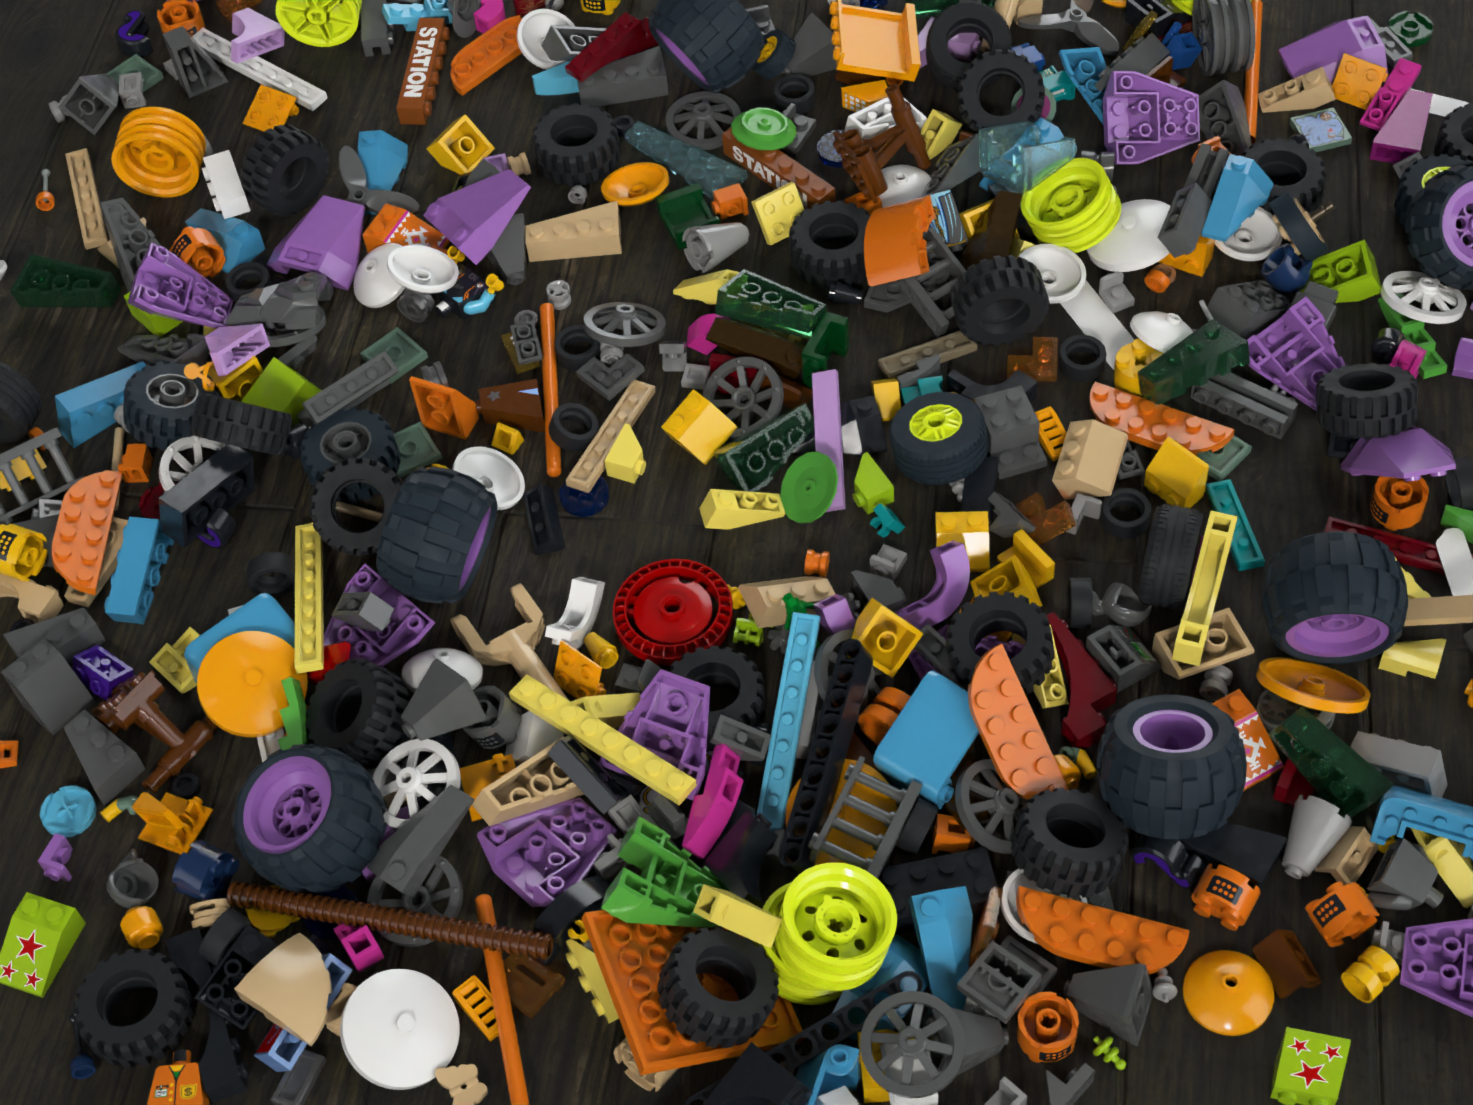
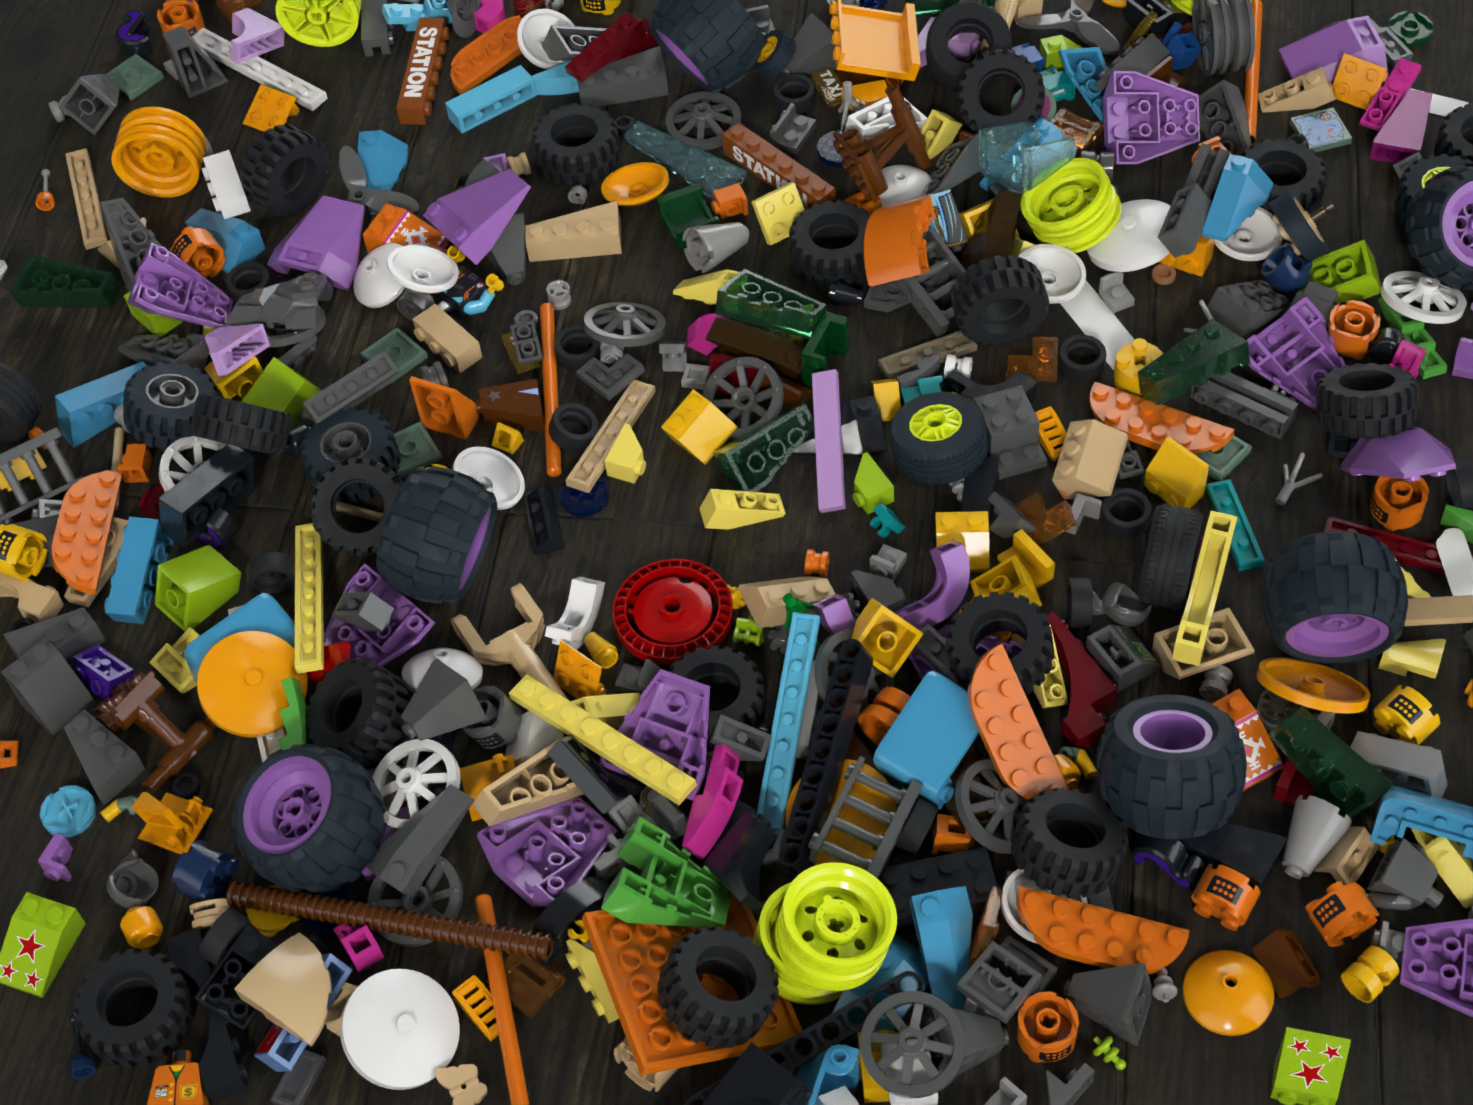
(131, 90): light grey bracket -> none
(194, 370): light orange piece -> none
(195, 586): none -> lime slope
(447, 338): none -> tan brick
(460, 146): yellow slope -> none
(491, 99): none -> medium azure brick
(737, 915): light yellow slope -> none
(763, 129): bright green piece -> none
(809, 487): bright green piece -> none
(828, 85): none -> clear yellow tile
(848, 99): none -> light grey plant
(963, 365): none -> white wheel
(1050, 49): none -> lime slope
(1077, 127): none -> clear orange plate
(1157, 281): orange tile -> none
(1160, 329): white dish -> none
(1289, 484): none -> light grey plant
(1353, 328): none -> orange brick
(1405, 716): none -> yellow brick

